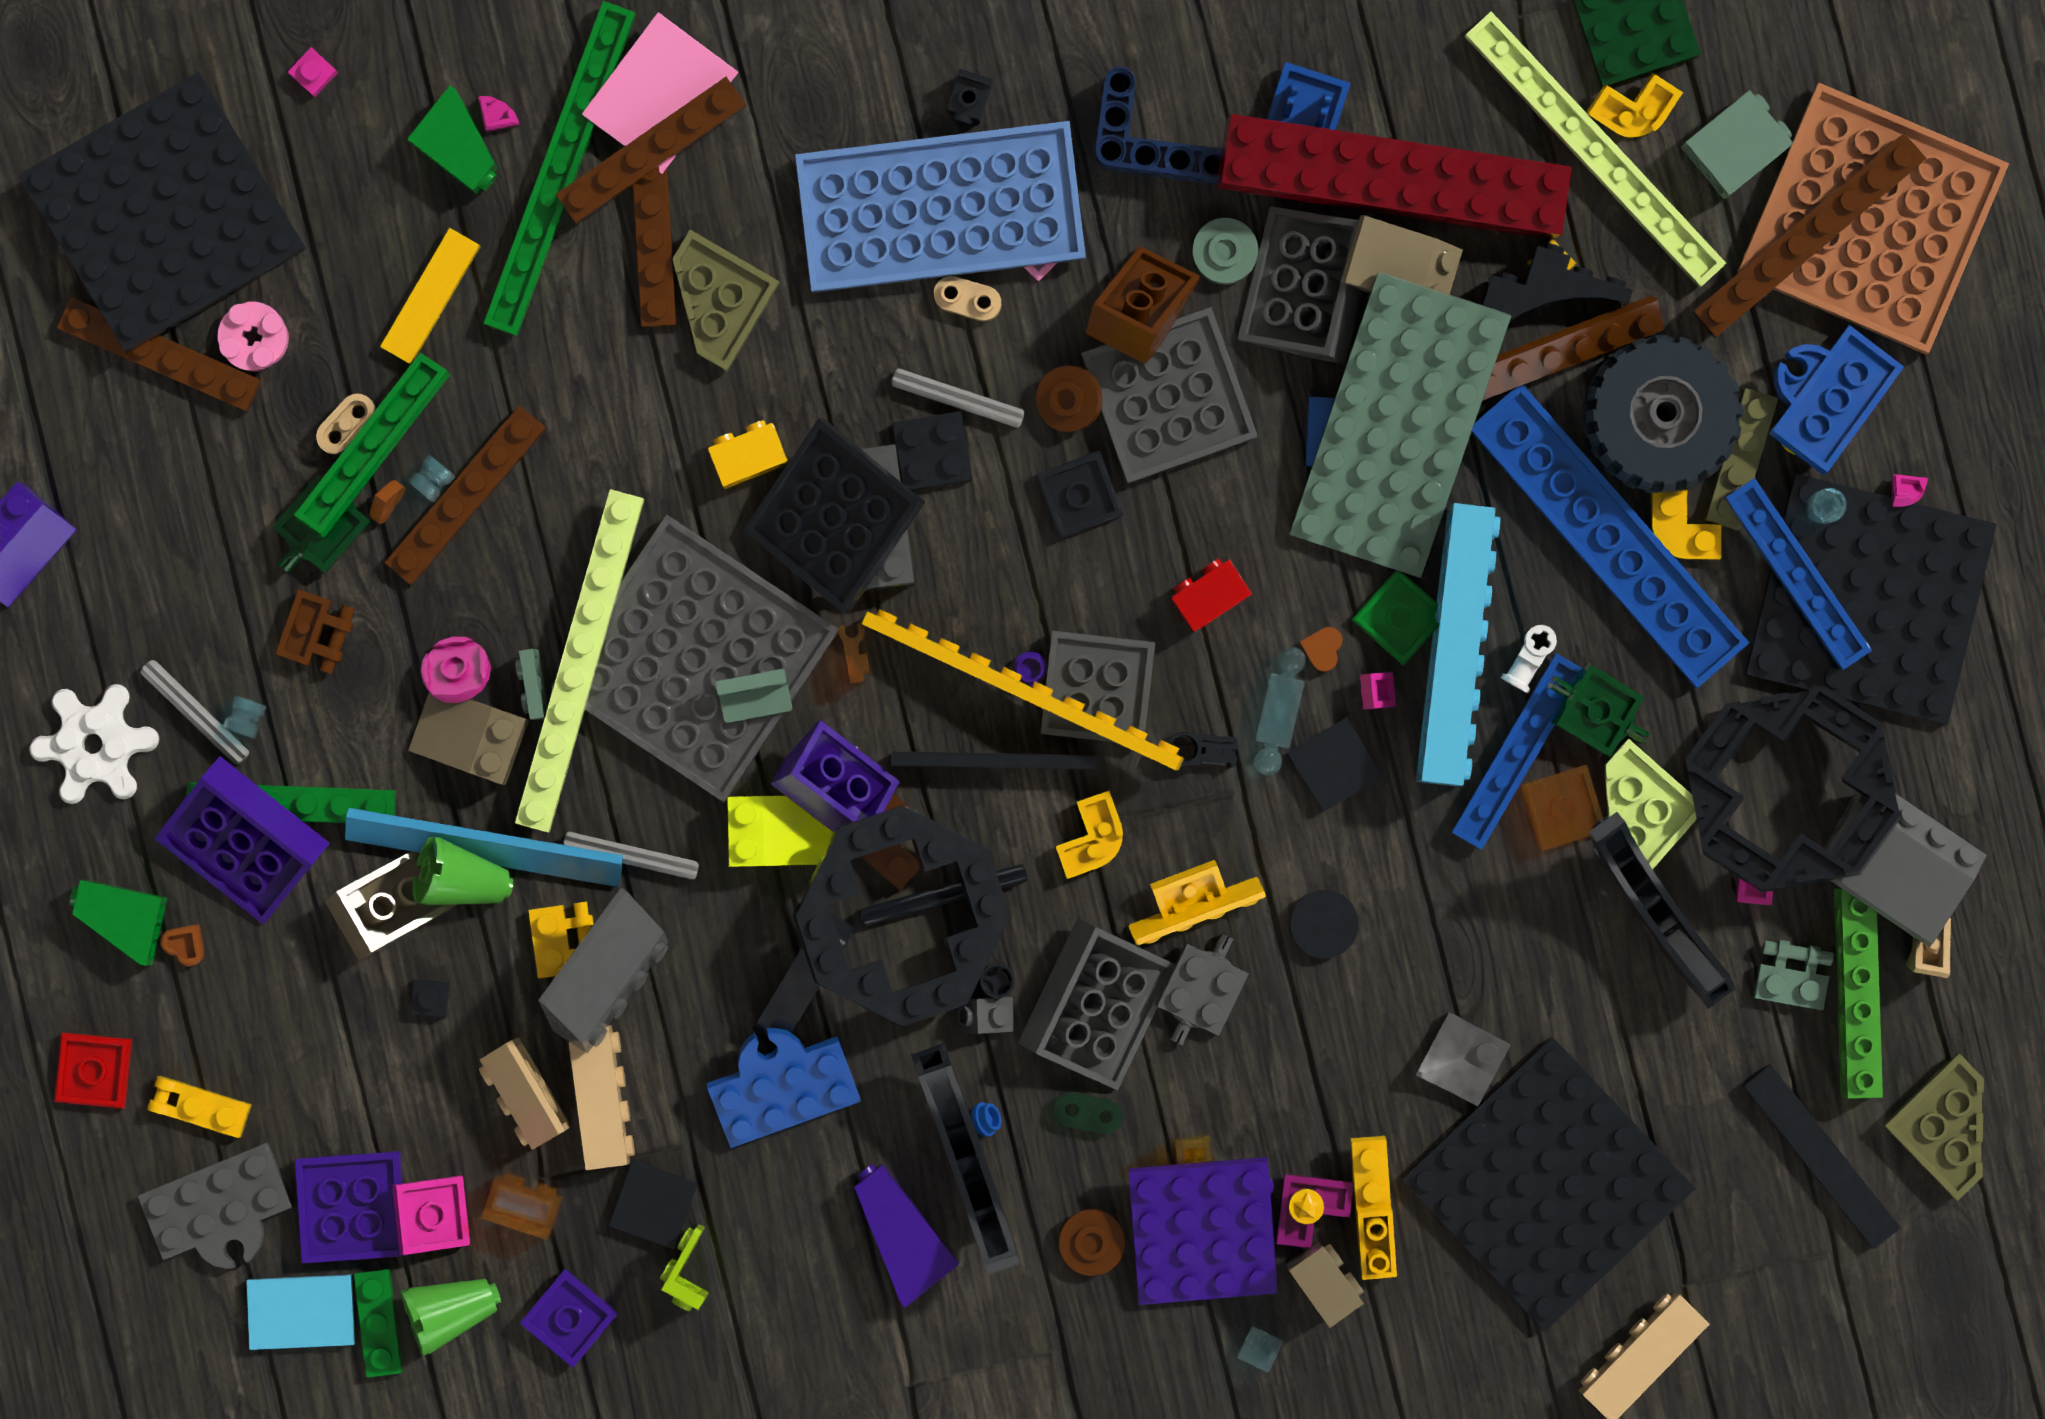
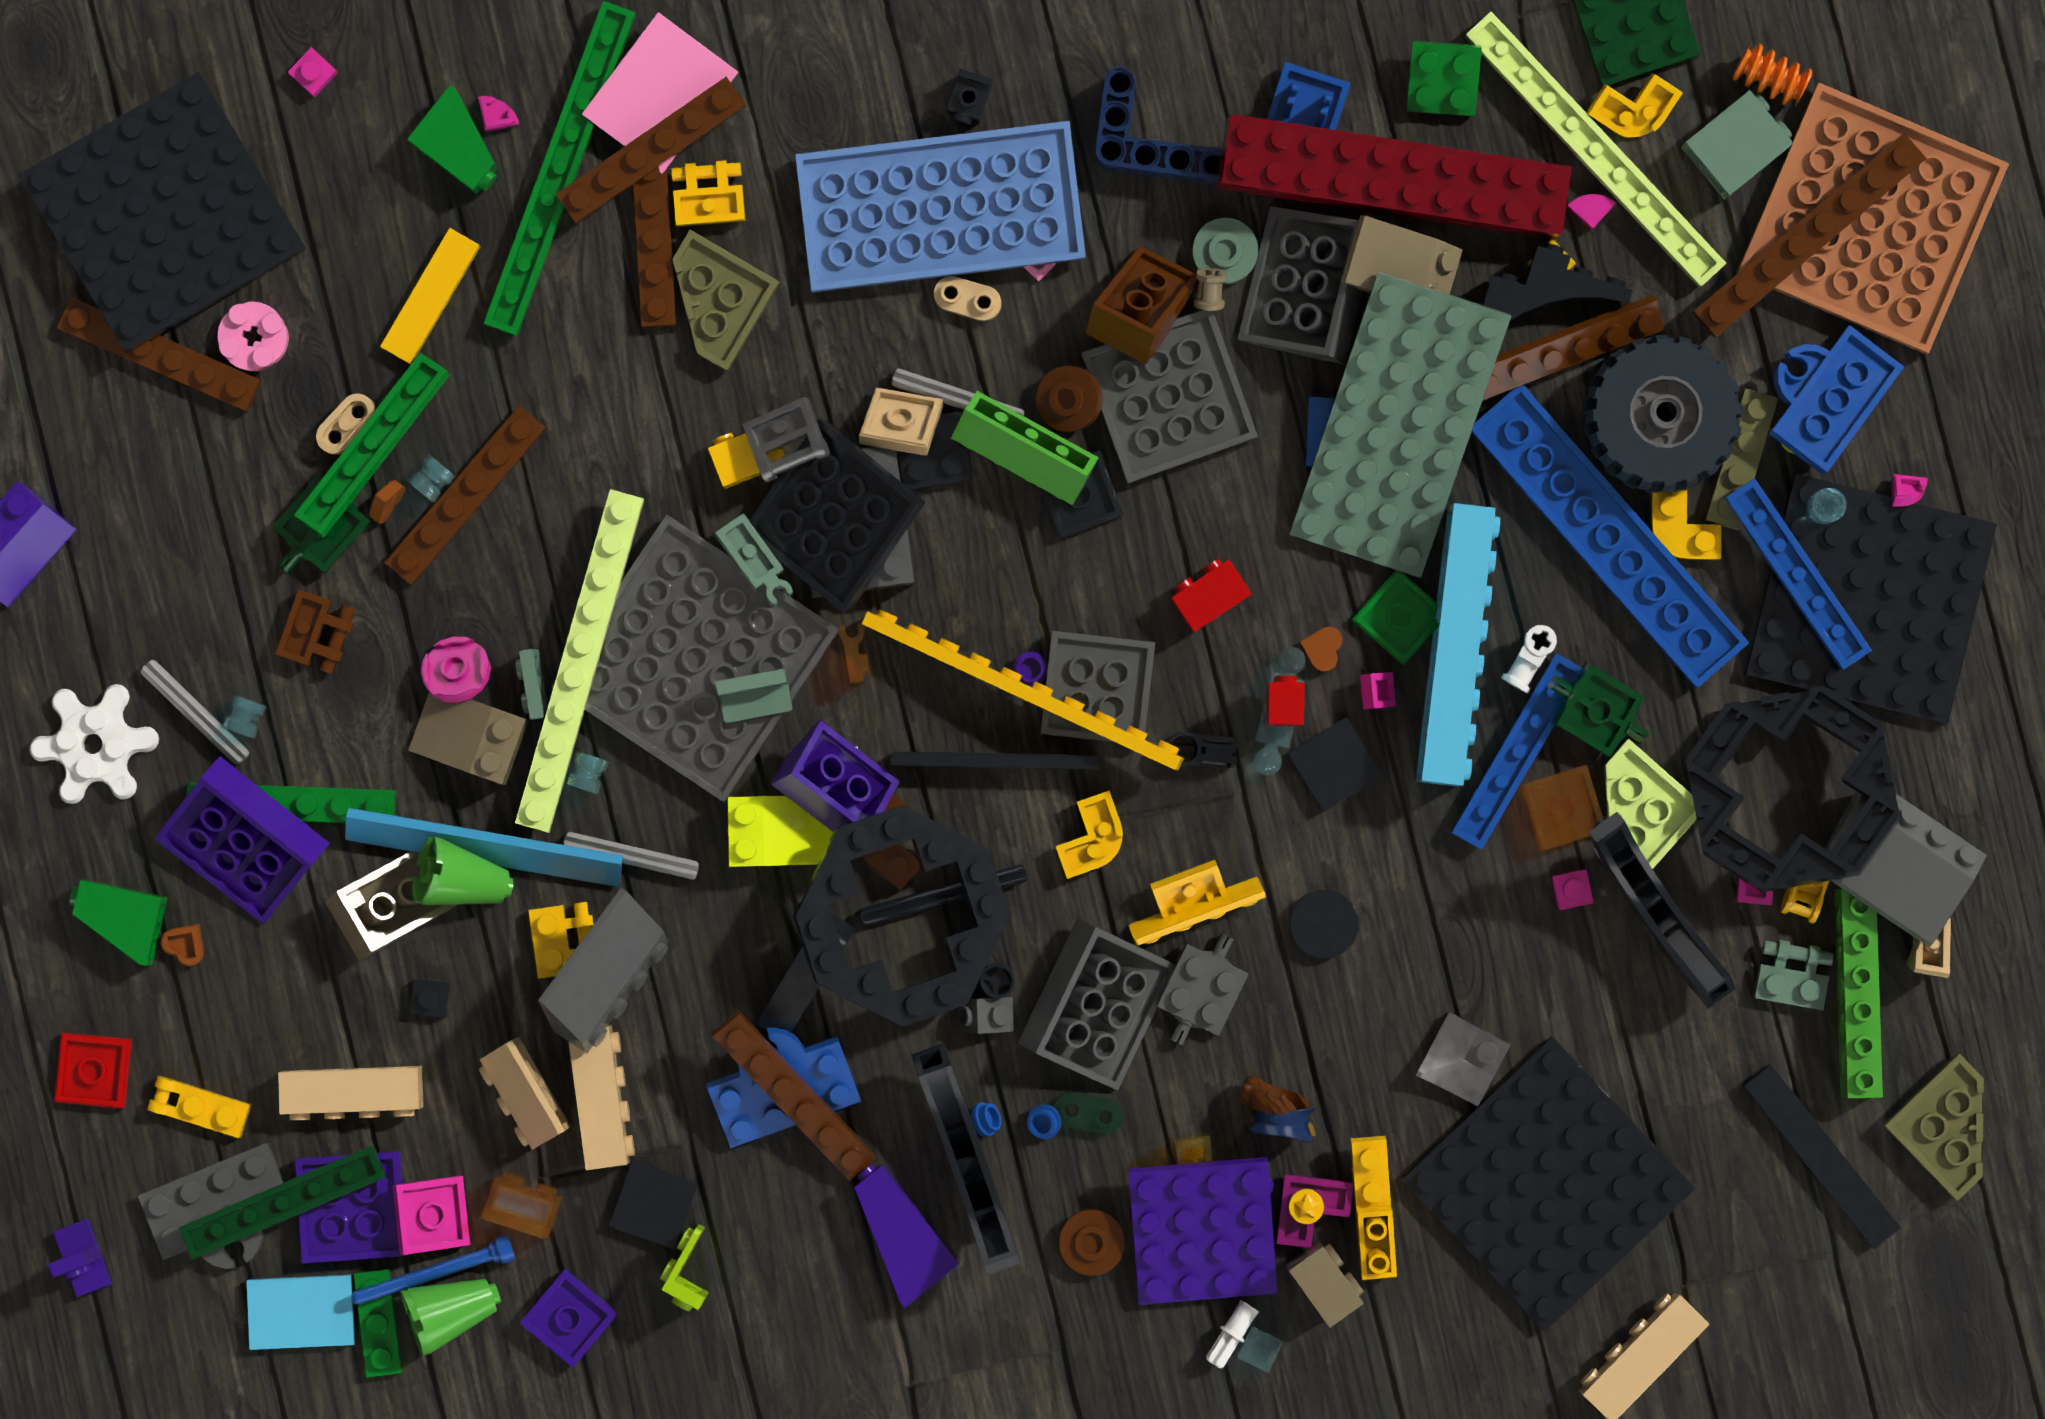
(81, 1258): none -> dark purple bracket
(282, 1202): none -> dark green plate
(350, 1091): none -> tan brick
(498, 1251): none -> blue piece
(587, 772): none -> clear light blue wheel
(710, 204): none -> yellow plate
(753, 557): none -> sand green plate
(780, 429): none -> flat silver plate
(793, 1095): none -> reddish brown plate
(901, 421): none -> tan tile
(1024, 447): none -> bright green brick
(1044, 1121): none -> blue plate
(1210, 289): none -> dark tan bush
(1231, 1334): none -> white axle
(1277, 1110): none -> piece
(1284, 702): none -> red brick
(1443, 78): none -> green plate
(1572, 889): none -> dark pink plate
(1591, 208): none -> dark pink tile
(1772, 74): none -> orange piece
(1811, 894): none -> yellow piece

